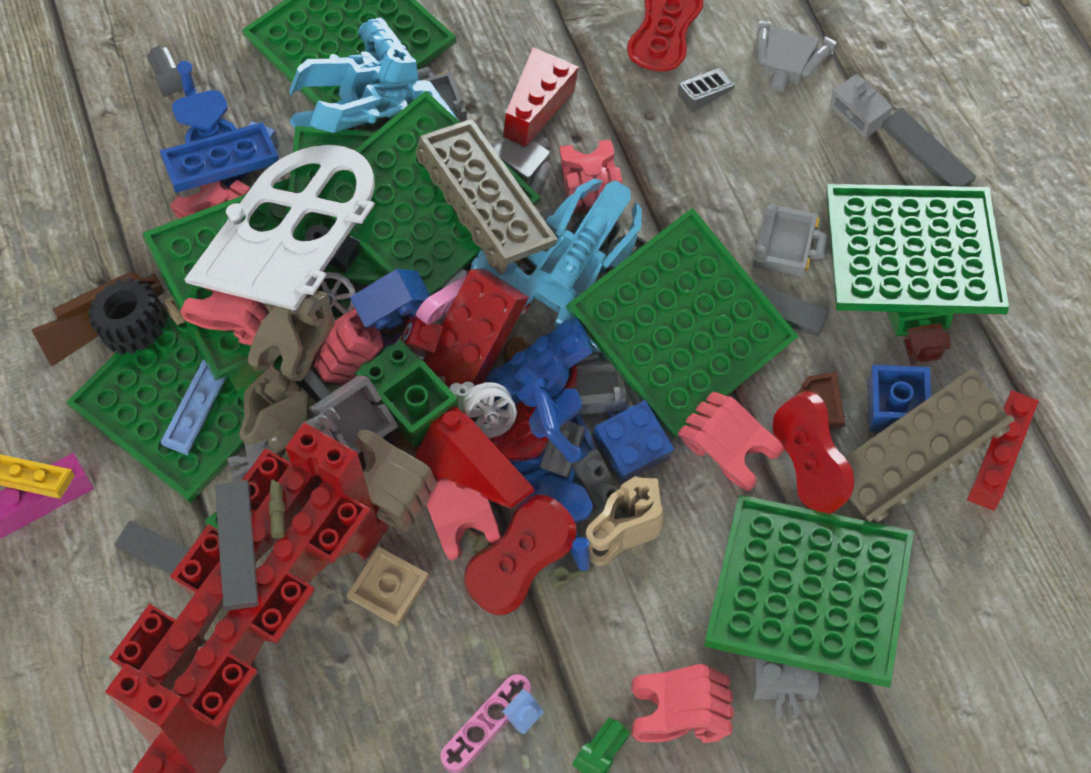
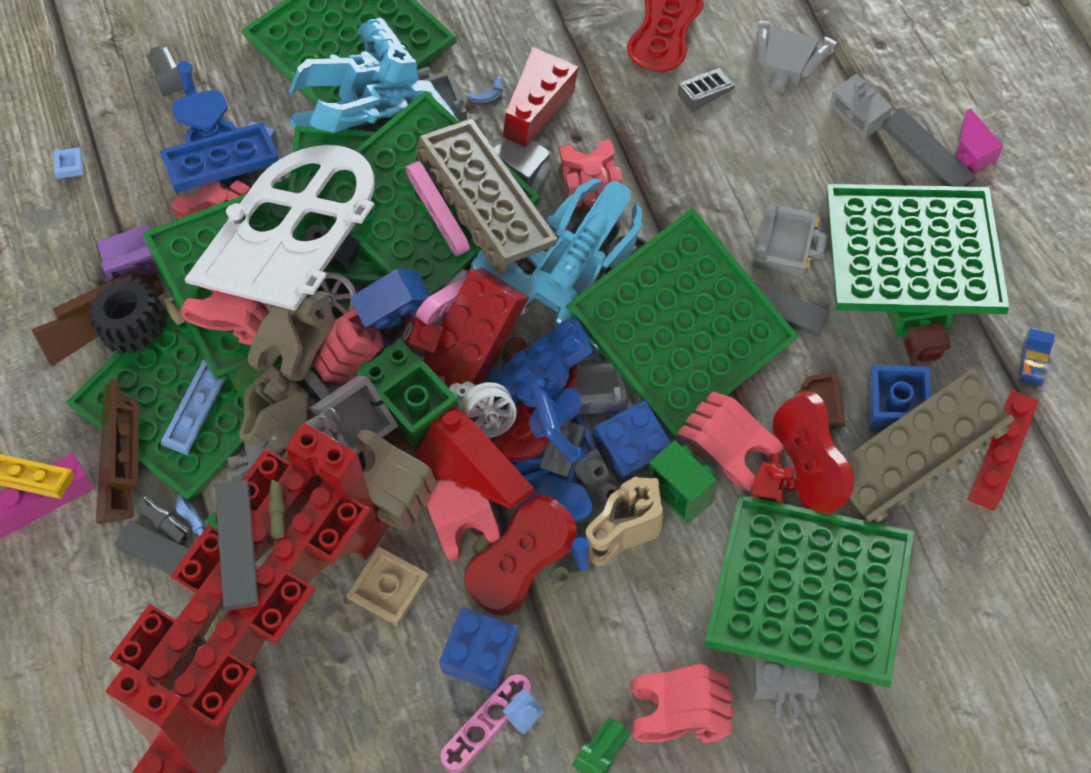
(68, 163): none -> light blue plate
(117, 456): none -> reddish brown wedge
(127, 254): none -> medium lavender bracket
(164, 520): none -> dark grey pin
(189, 513): none -> light blue hand
(437, 208): none -> bright pink beam
(479, 649): none -> blue brick
(488, 96): none -> light blue piece
(683, 481): none -> green brick
(771, 480): none -> red piece
(976, 143): none -> dark pink slope
(1035, 357): none -> blue leg

